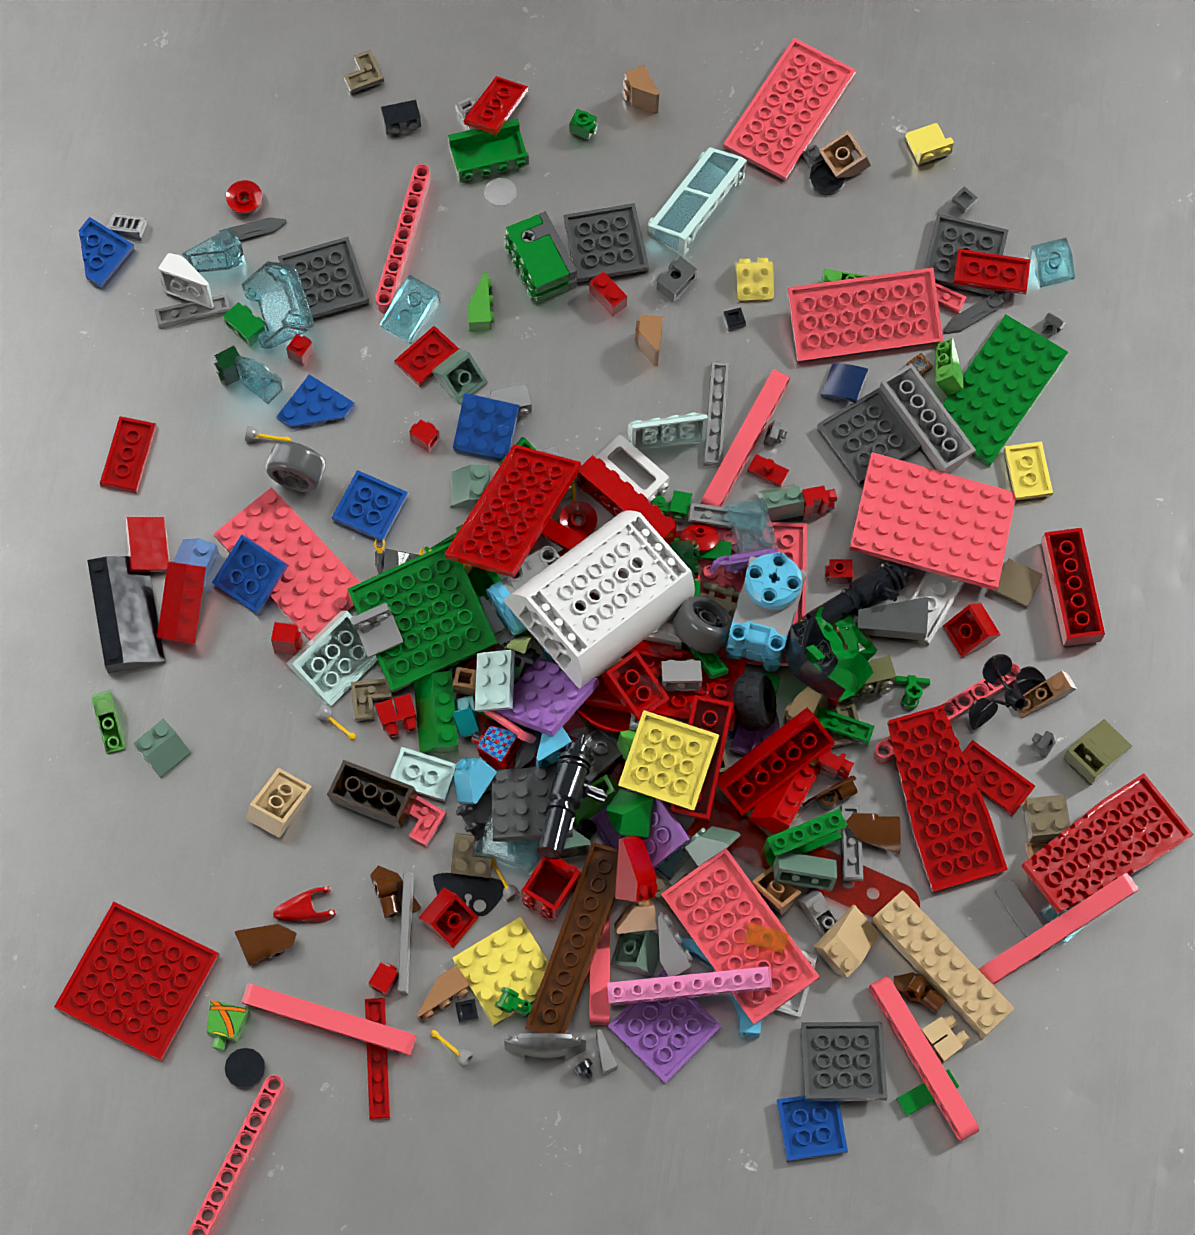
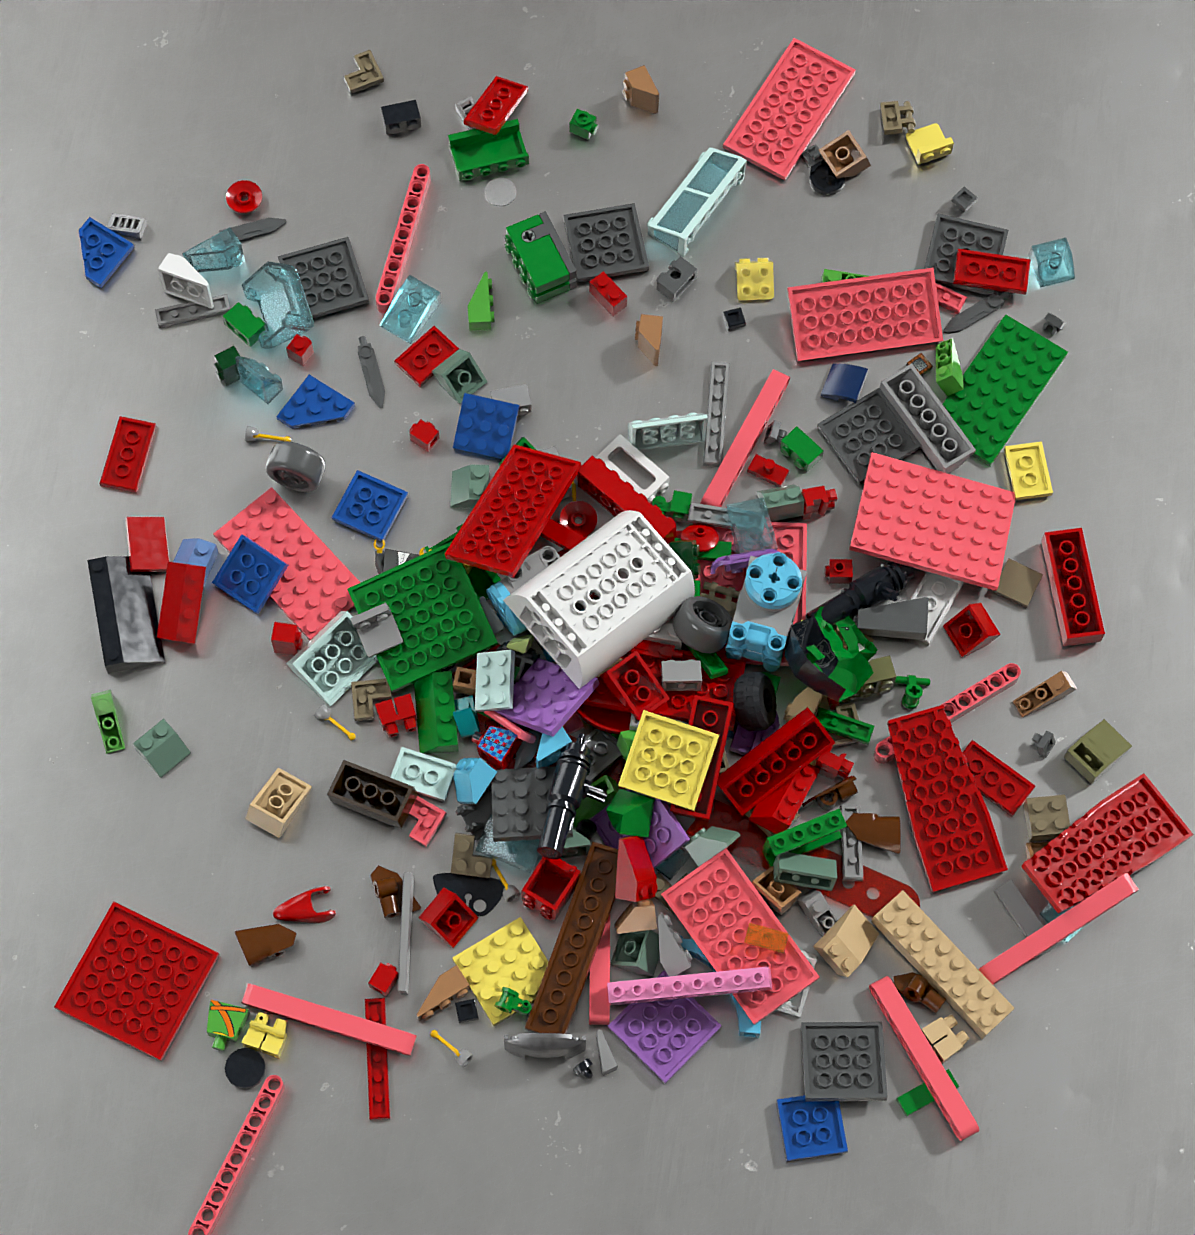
(266, 1038): none -> light yellow hips
(371, 371): none -> dark grey piece
(801, 449): none -> green brick
(892, 120): none -> dark tan plate
(994, 669): black plant -> none

